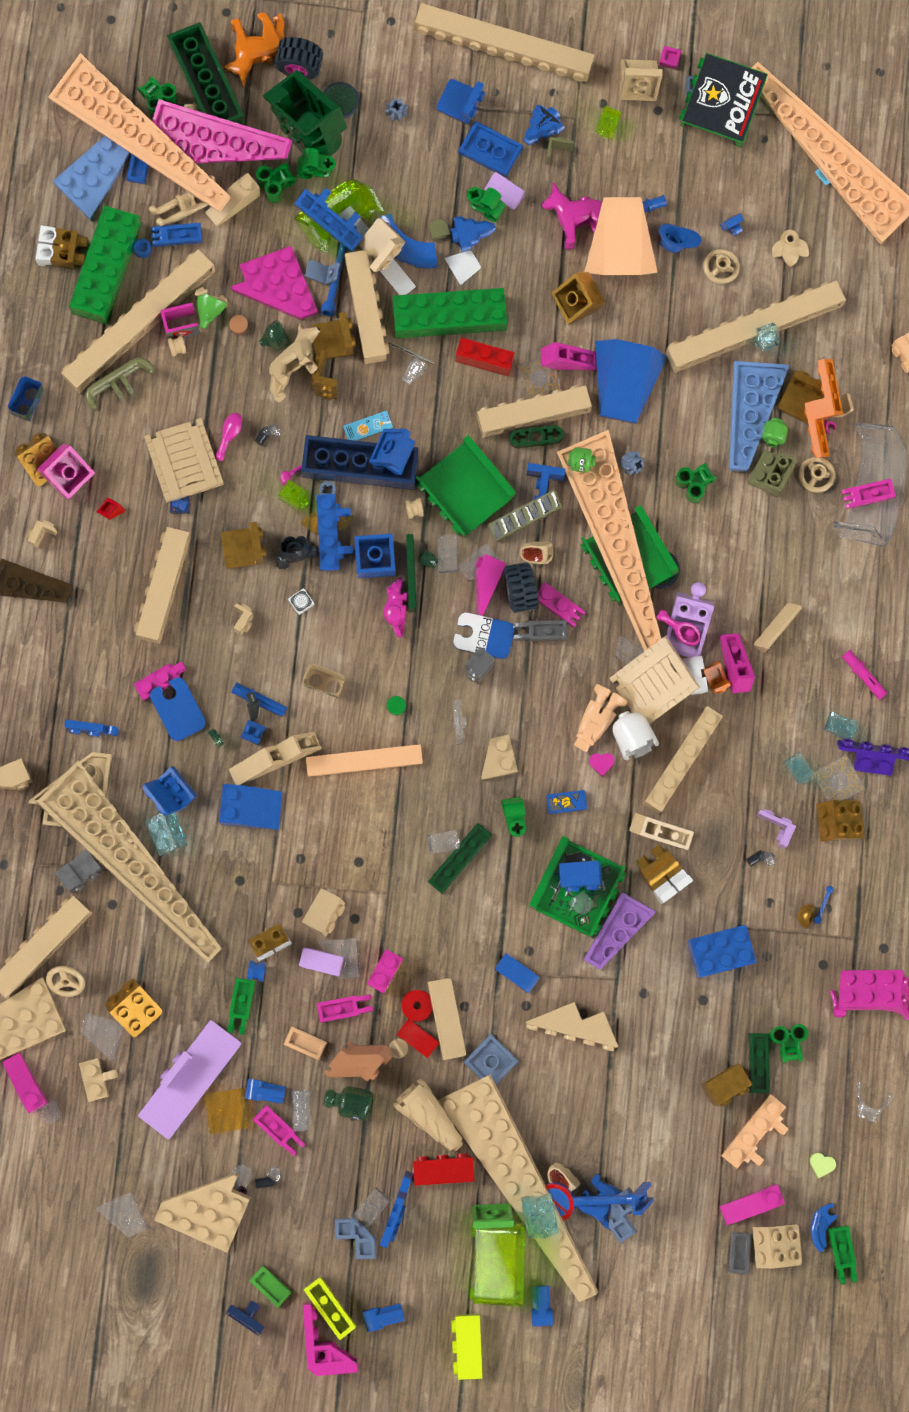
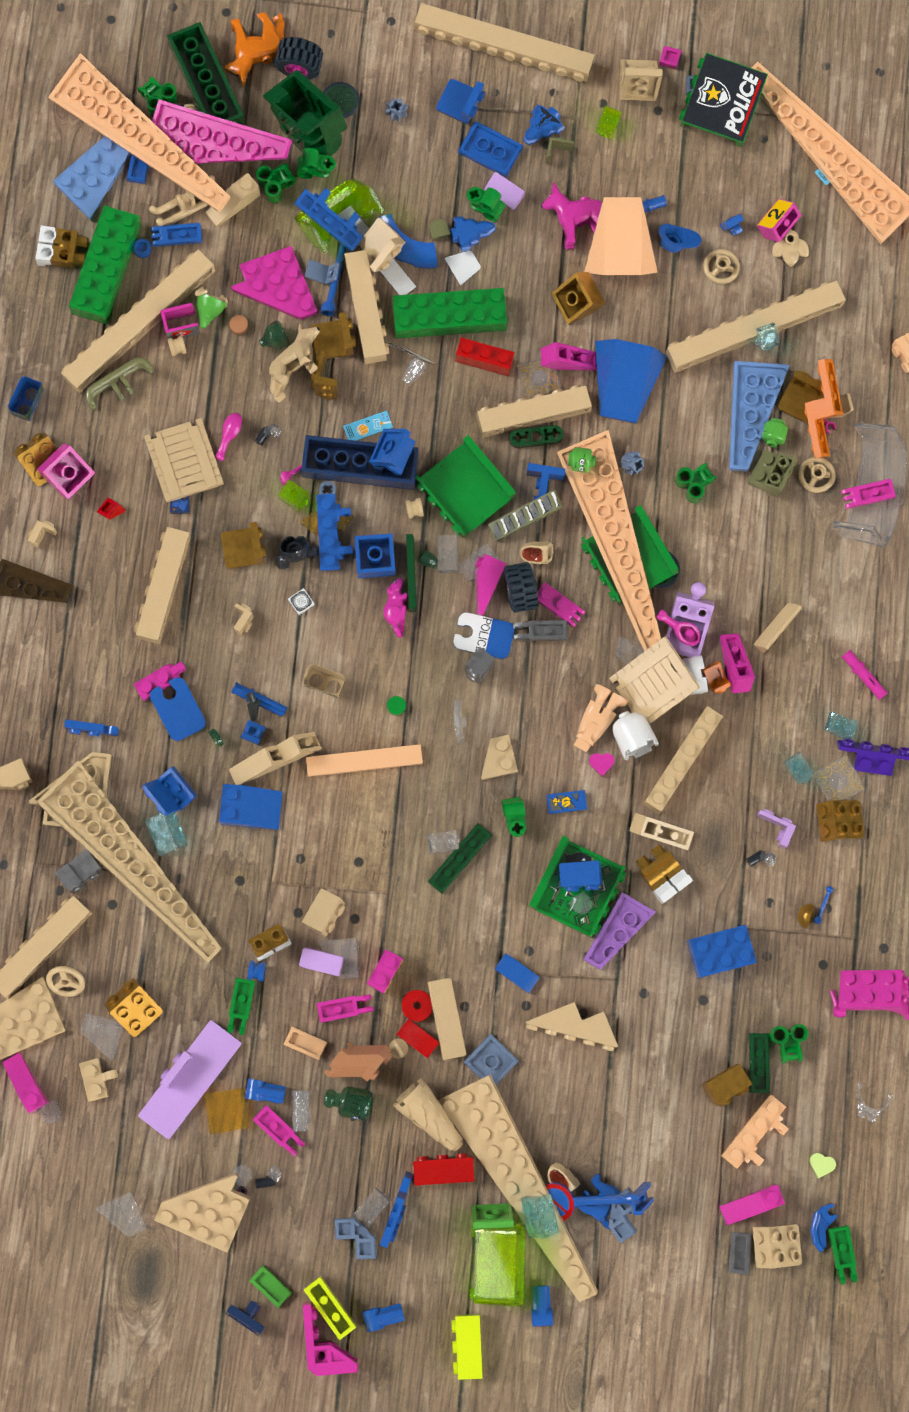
(779, 220): none -> dark pink brick

